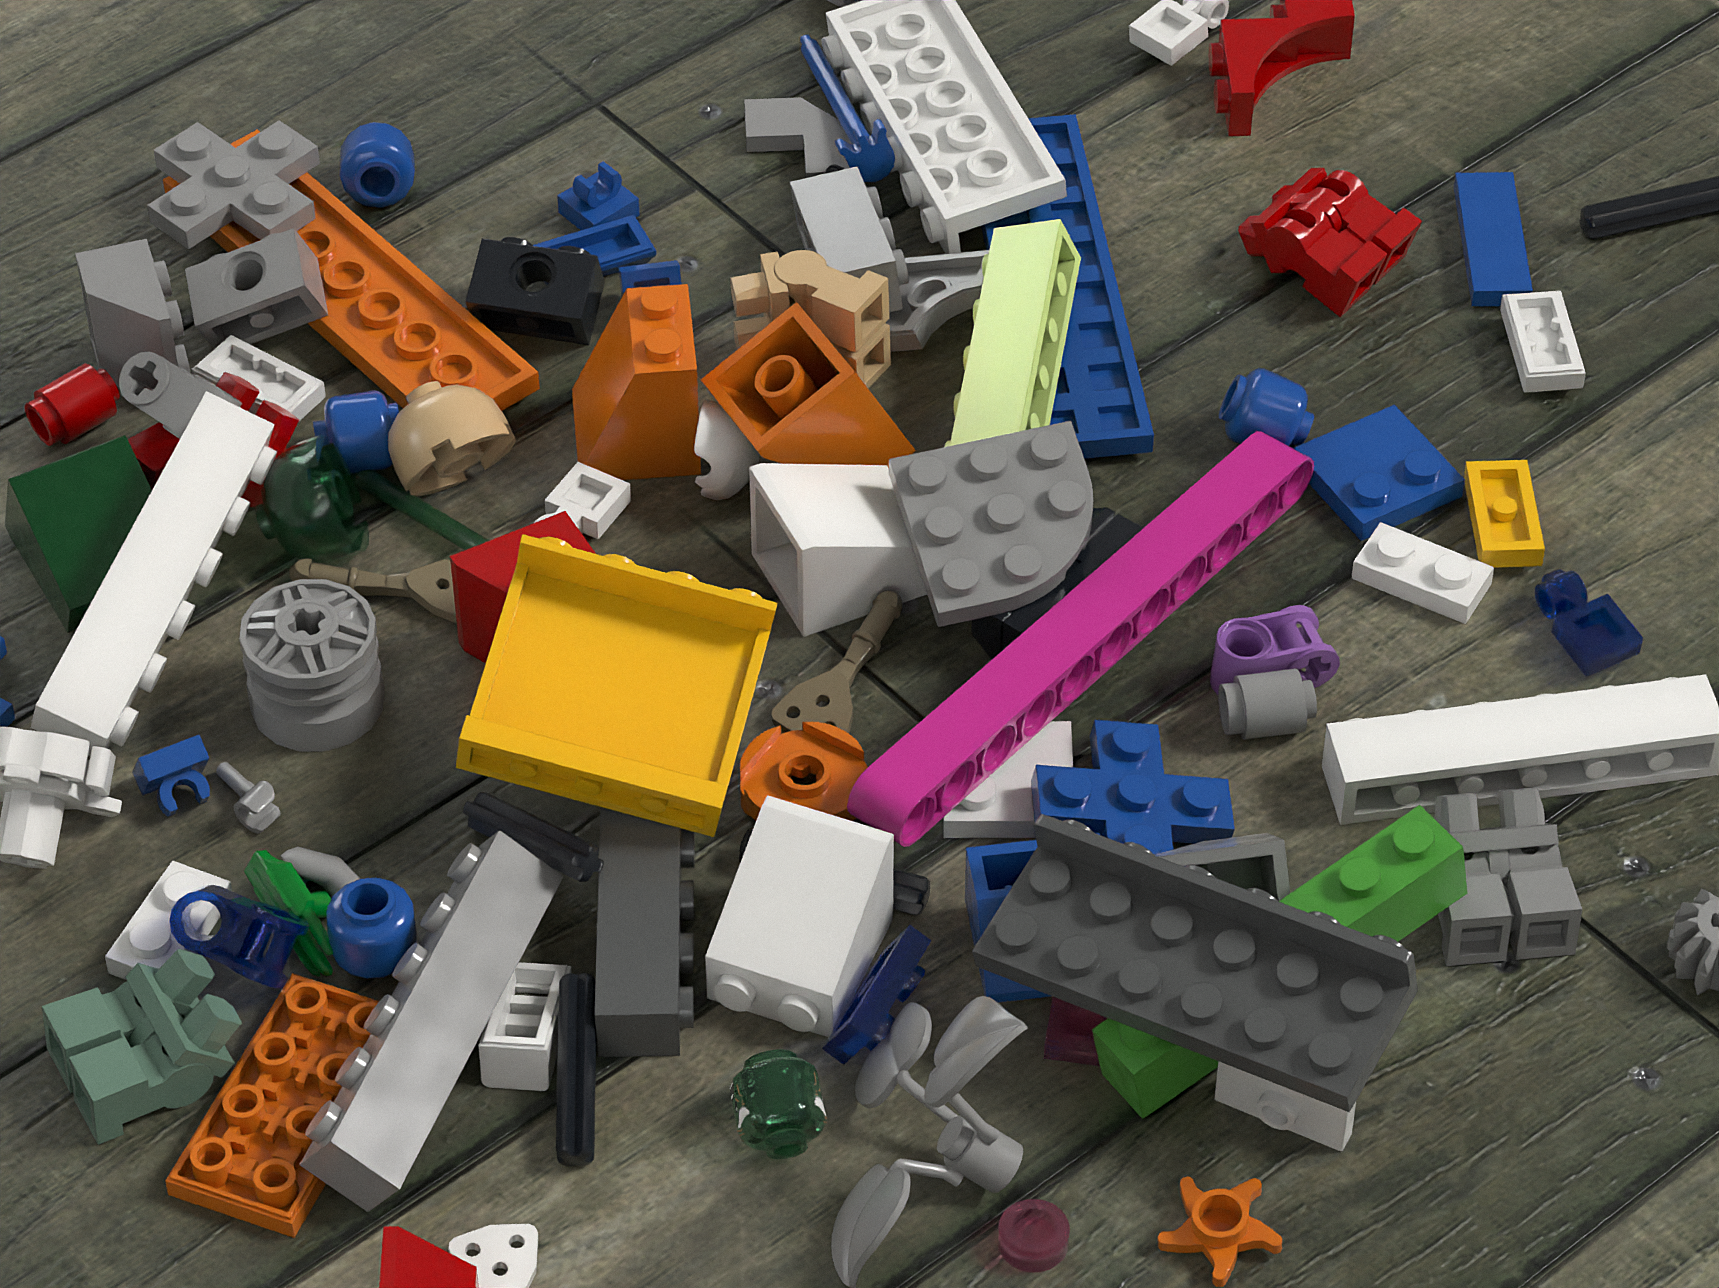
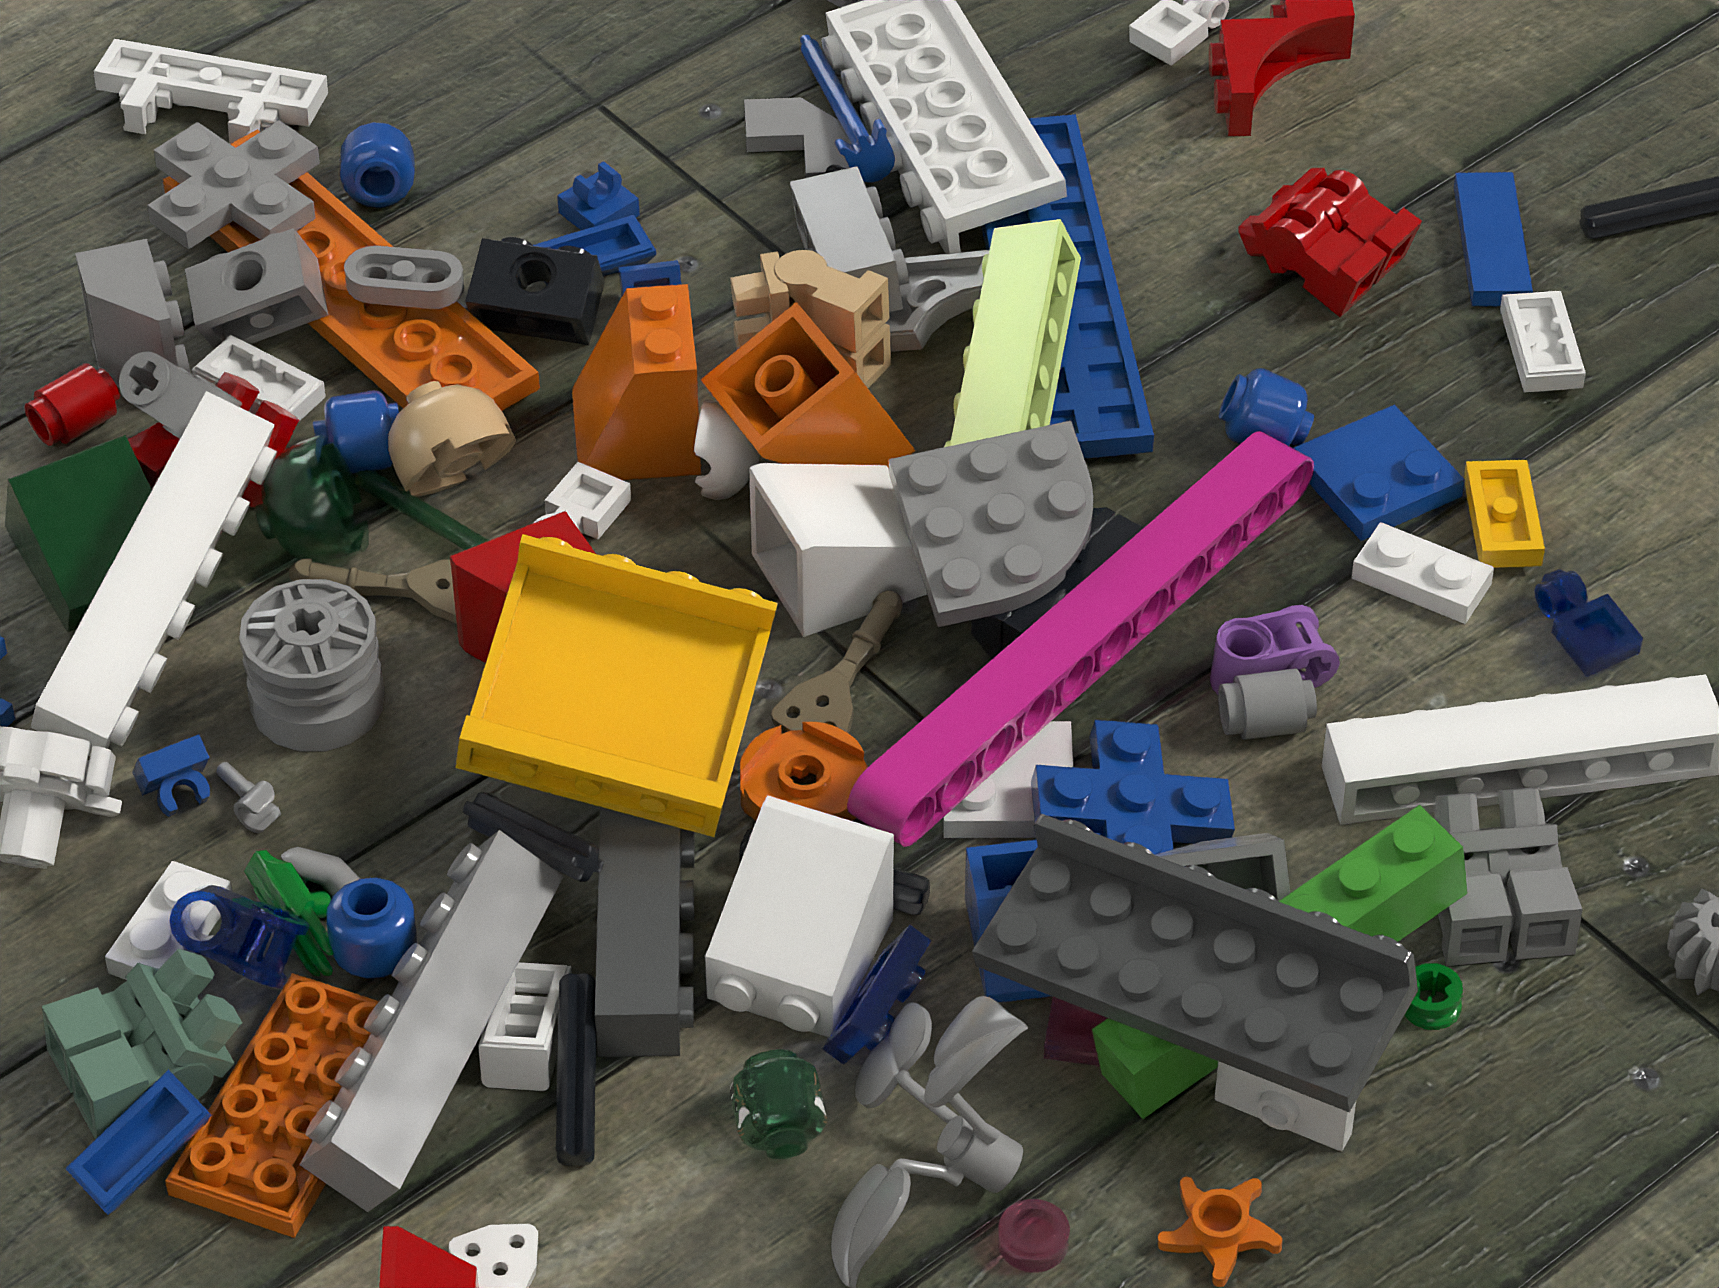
(139, 1142): none -> blue tile
(247, 91): none -> white hinge
(404, 277): none -> light grey plate
(1441, 1014): none -> green bush

